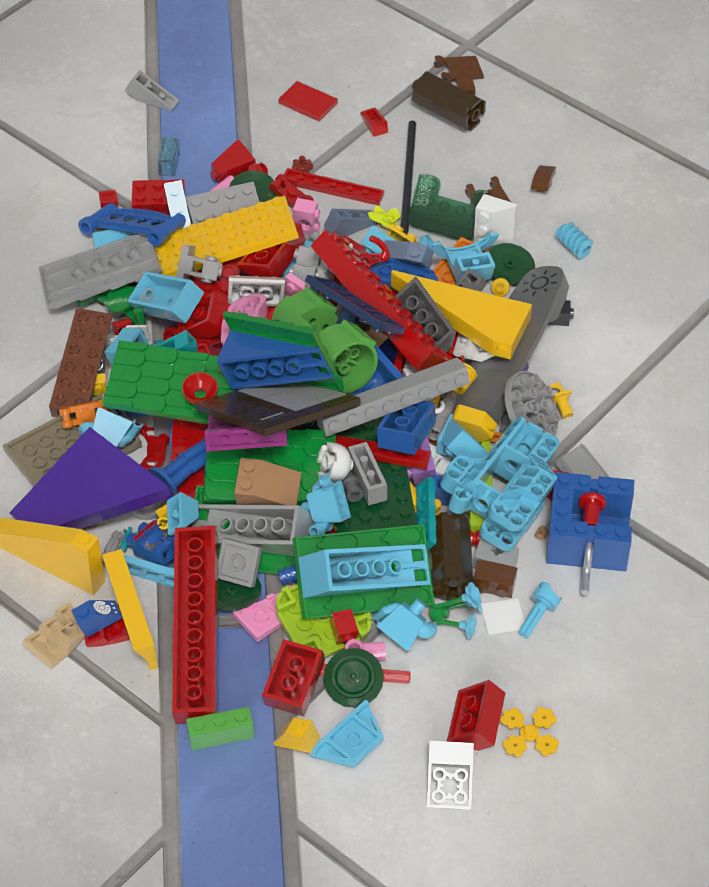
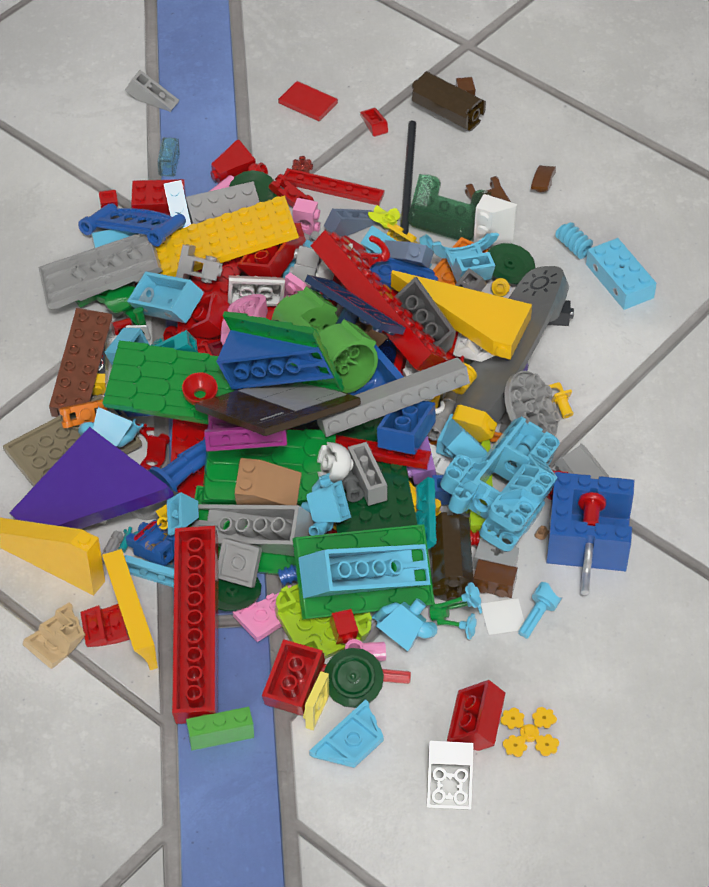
(96, 615): blue slope -> none
(297, 735): yellow slope -> none
(316, 701): none -> light yellow plate
(459, 67): reddish brown flag -> none
(628, 284): none -> medium azure piece

